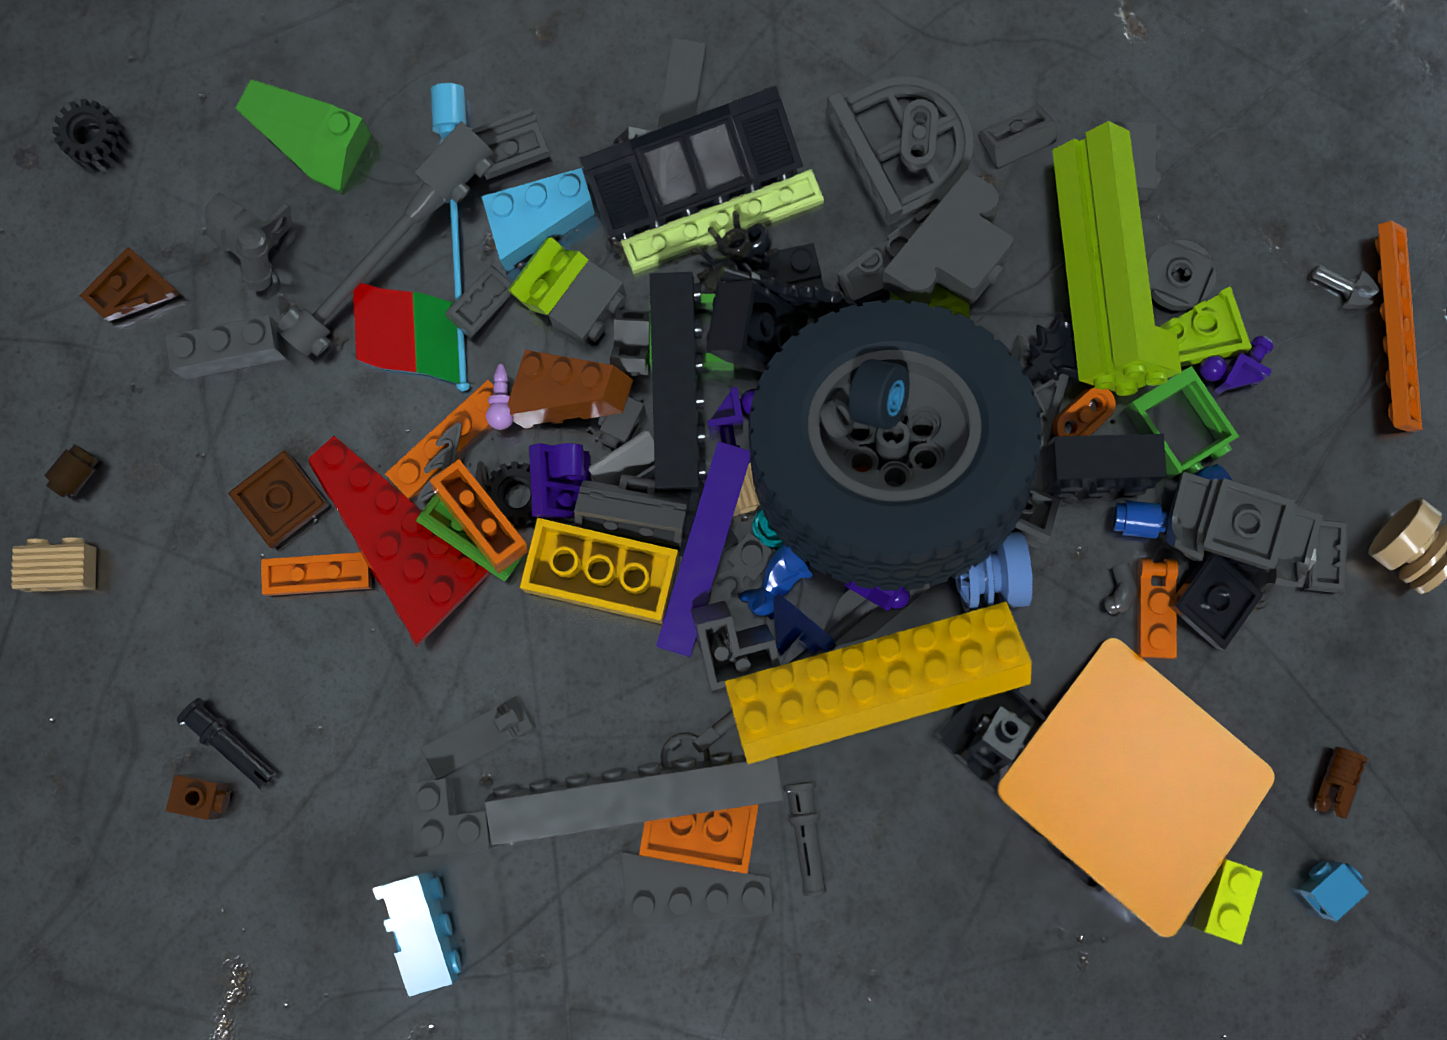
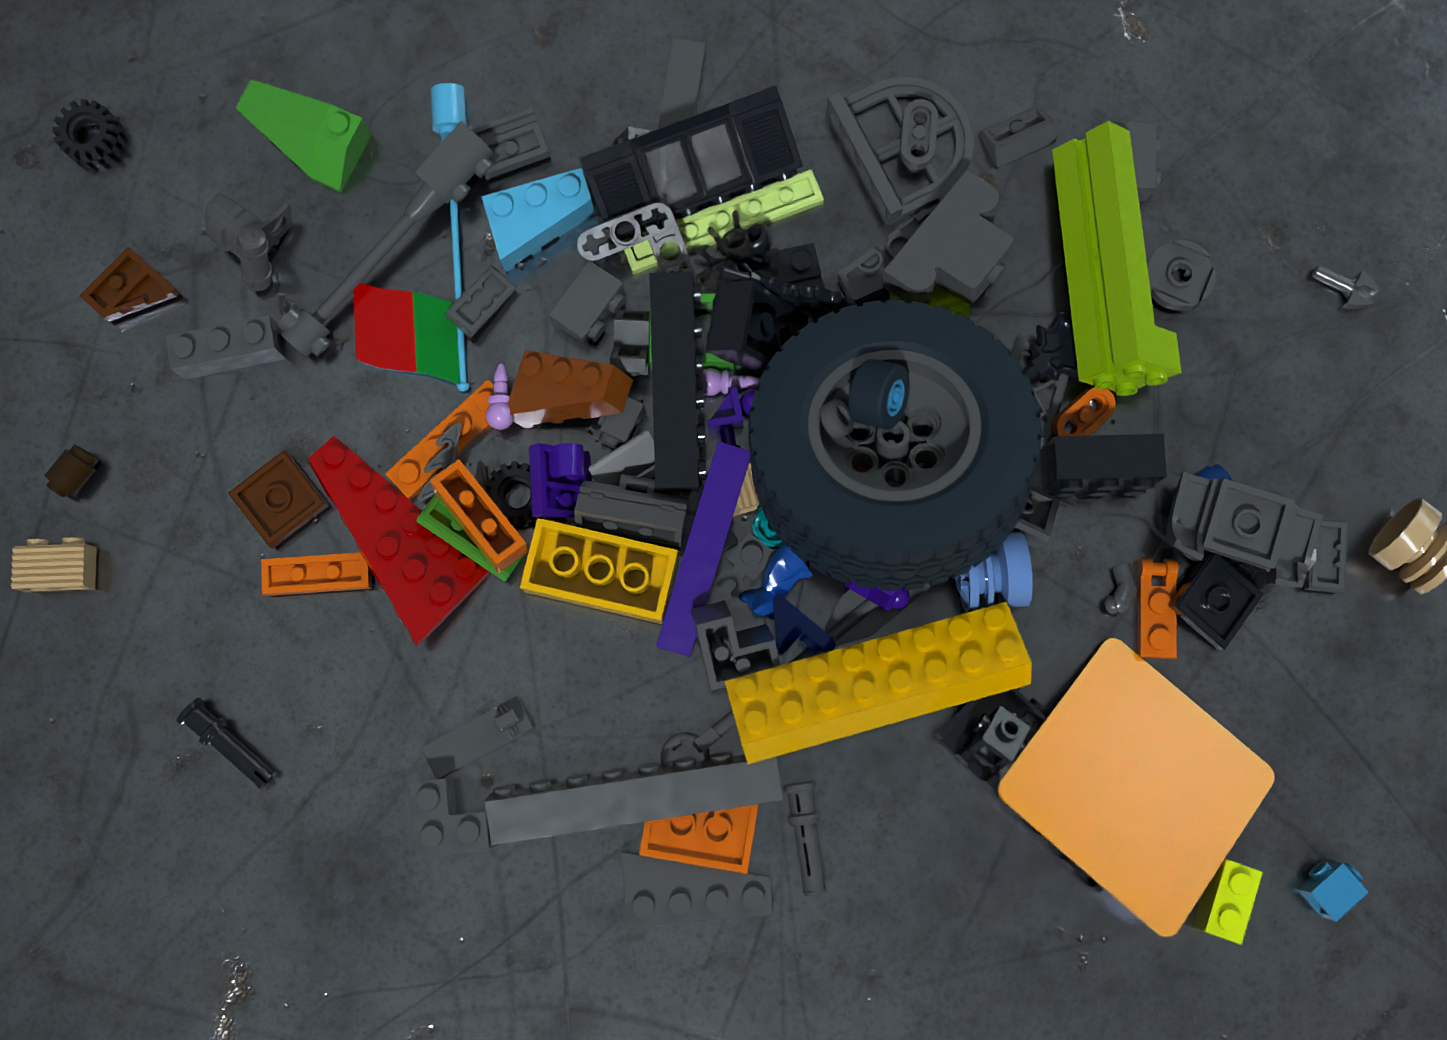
(198, 797): reddish brown brick -> none
(420, 932): wedge -> none
(547, 276): lime bracket -> none
(654, 235): none -> flat silver beam
(715, 381): none -> lavender bar
(1139, 519): blue brick -> none
(1205, 407): bright green window -> none
(1210, 330): lime wing -> none
(1241, 370): dark purple piece -> none
(1344, 775): reddish brown hinge -> none
(1400, 338): orange plate -> none

